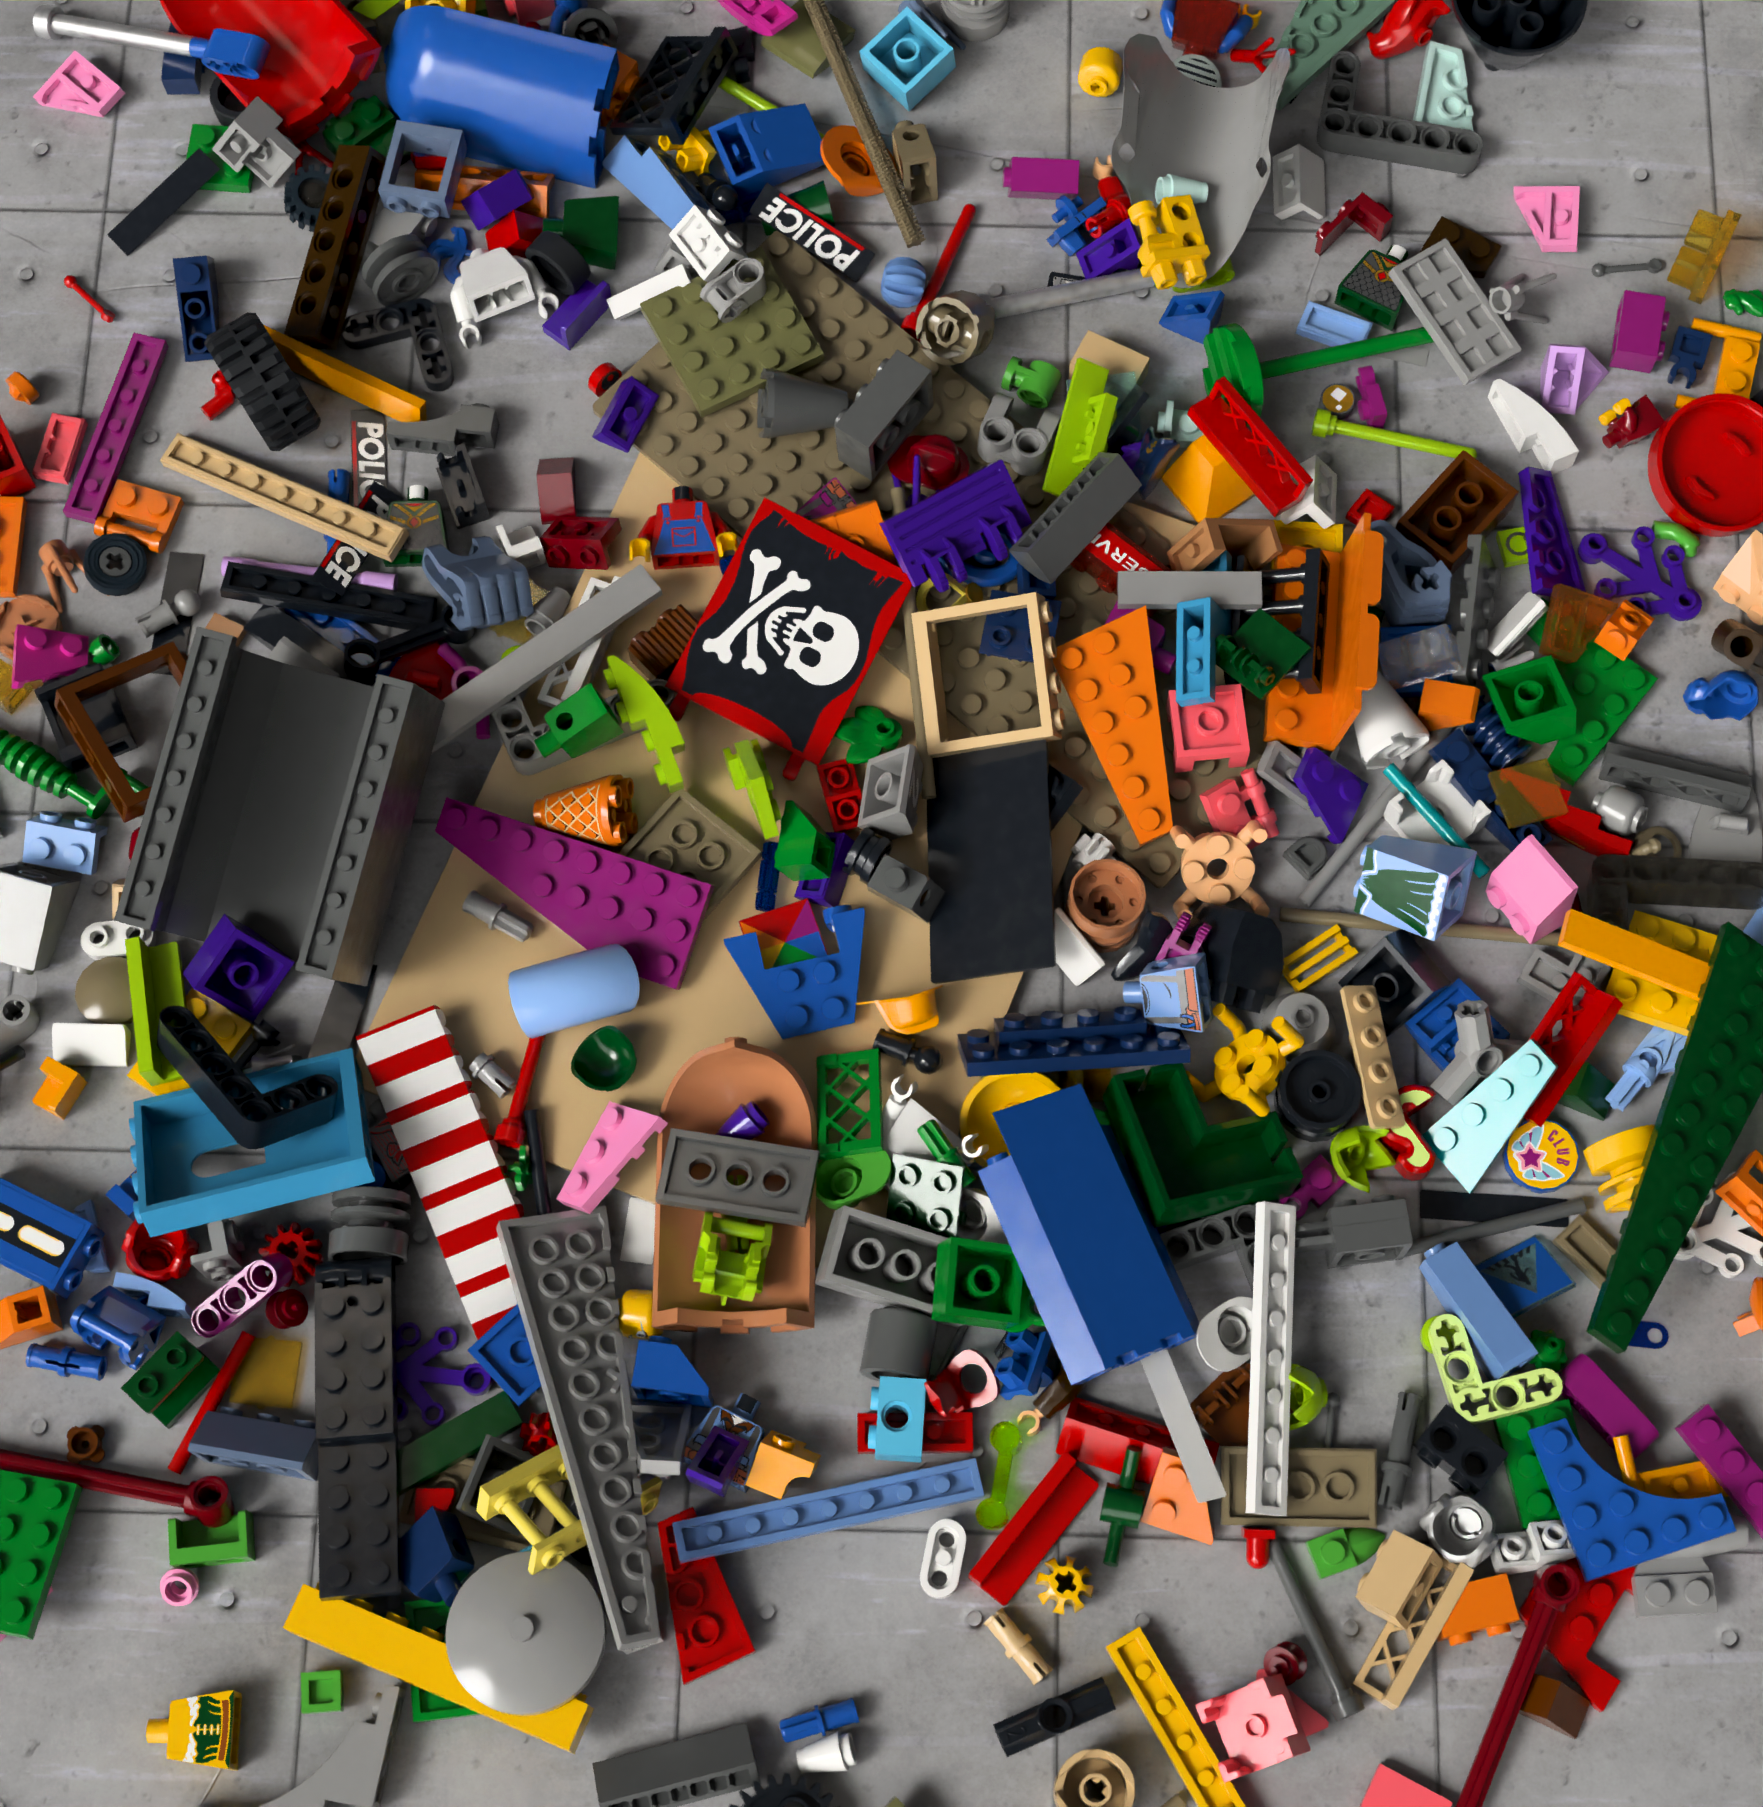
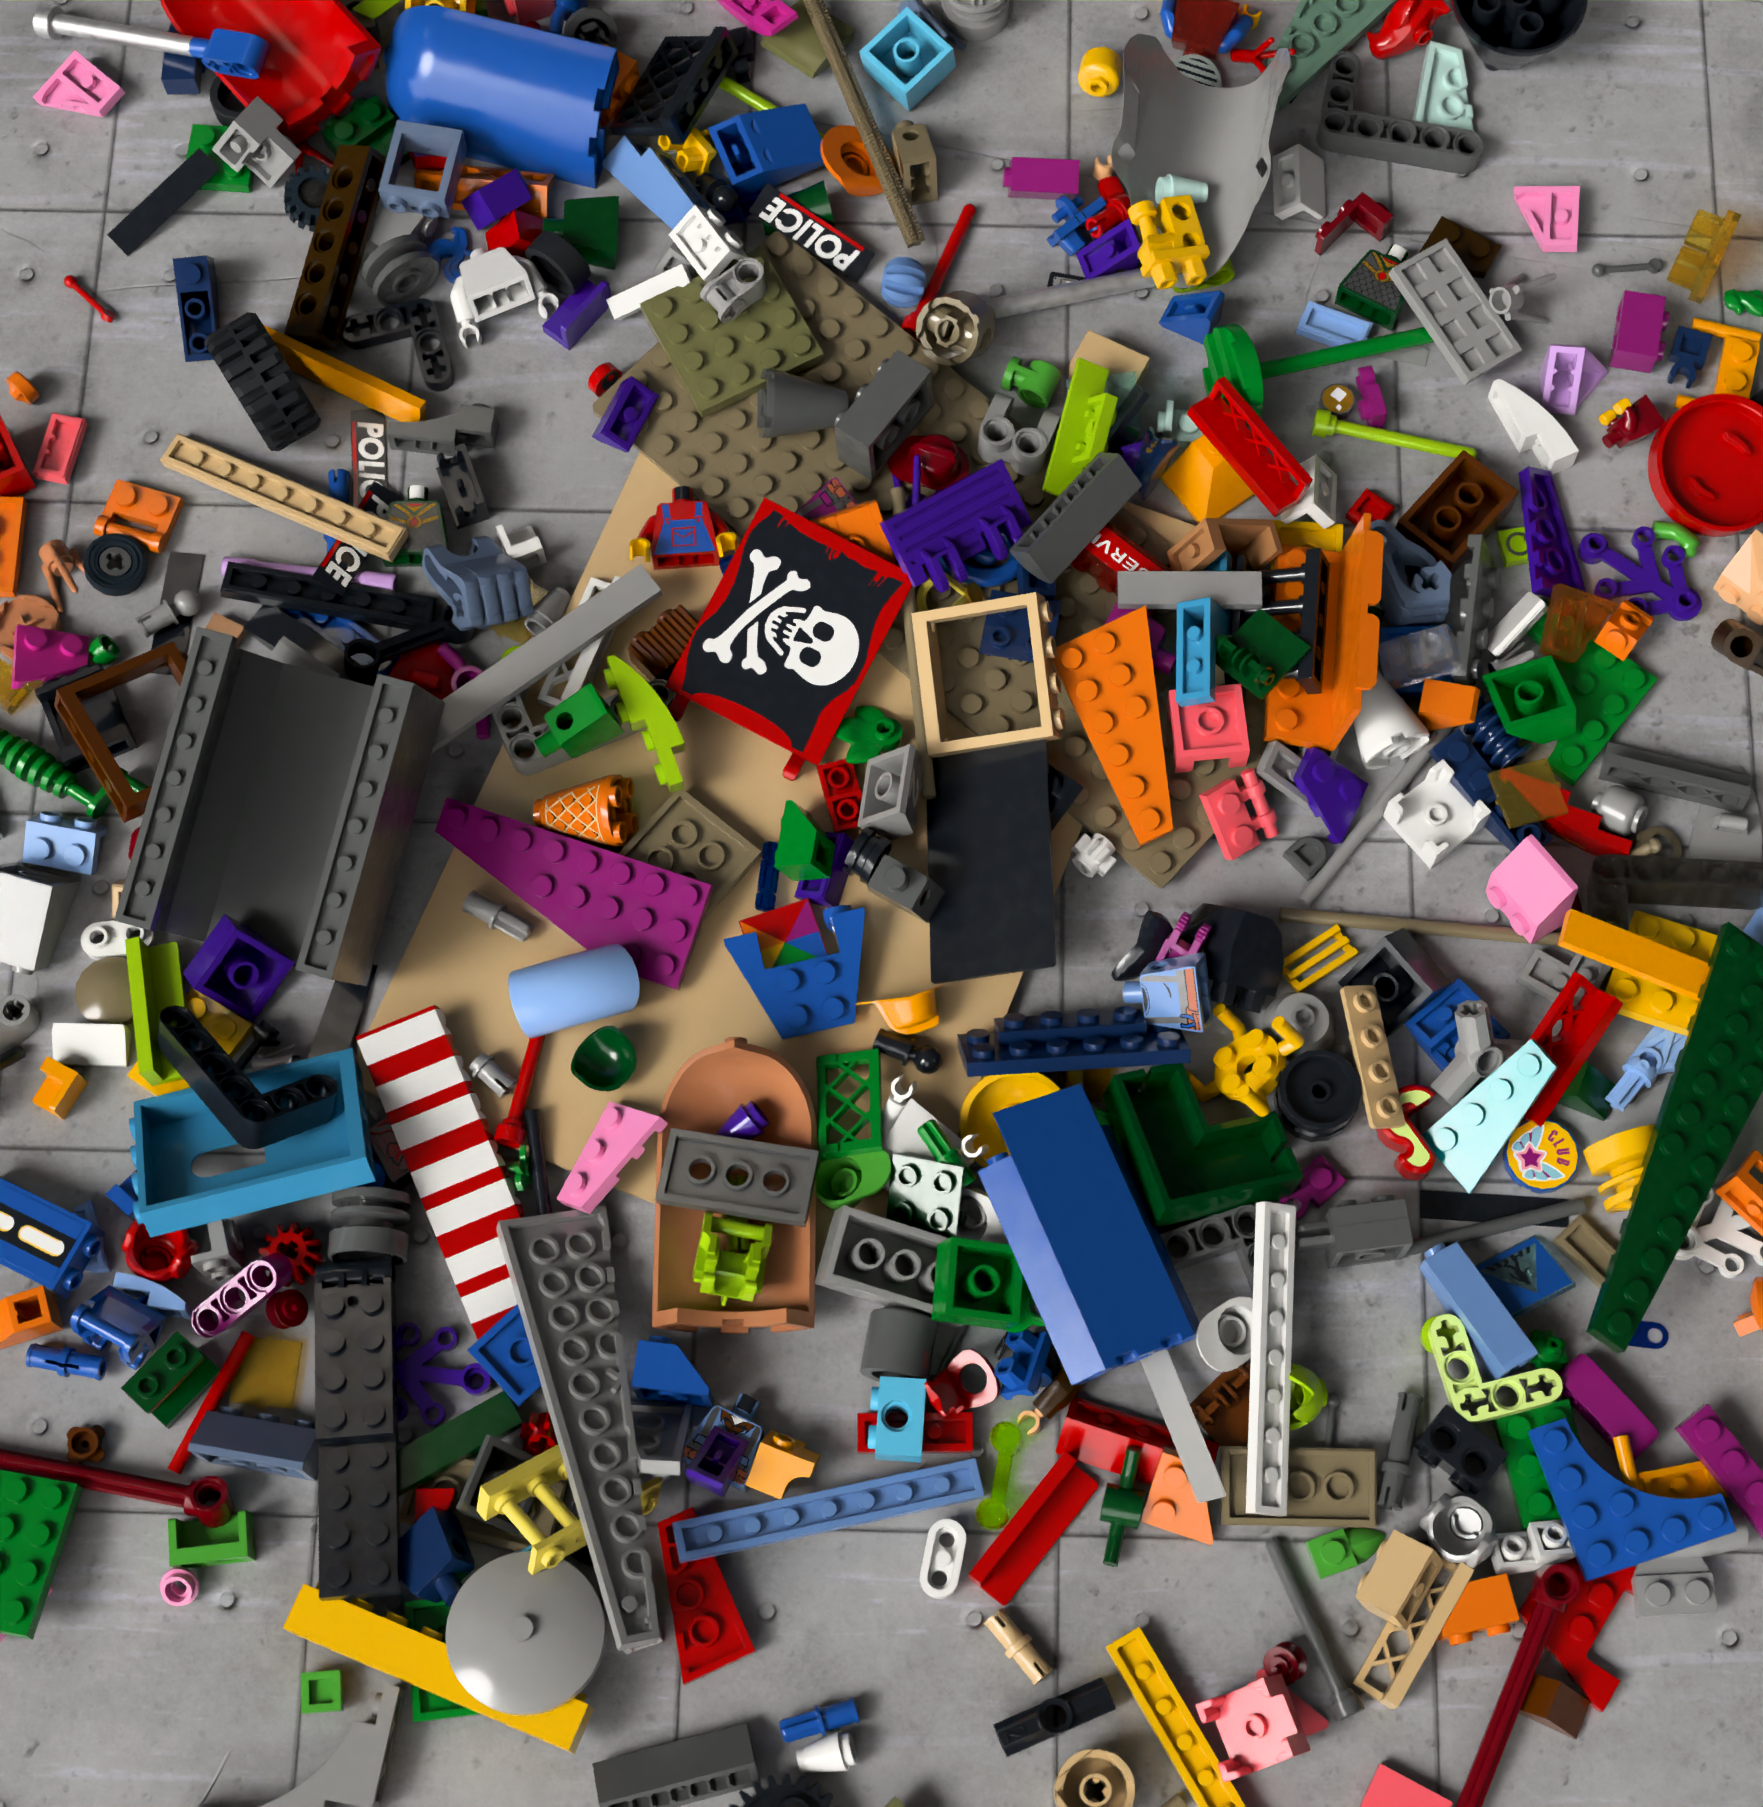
(116, 428): magenta plate -> none
(201, 1730): torso -> none
(223, 397): red arm -> none
(556, 488): dark red slope -> none
(580, 542): dark red bracket -> none
(636, 1314): yellow head -> none
(639, 1232): white sticker -> none
(749, 770): lime plate -> none
(1061, 1573): yellow piece -> none
(1073, 950): white slope -> none
(1109, 887): nougat wheel -> none
(1232, 882): light nougat plate -> none
(1257, 1545): red piece -> none
(1357, 1152): lime piece -> none
(1414, 884): slope -> none
(1431, 815): teal piece -> none
(1724, 696): blue hair -> none

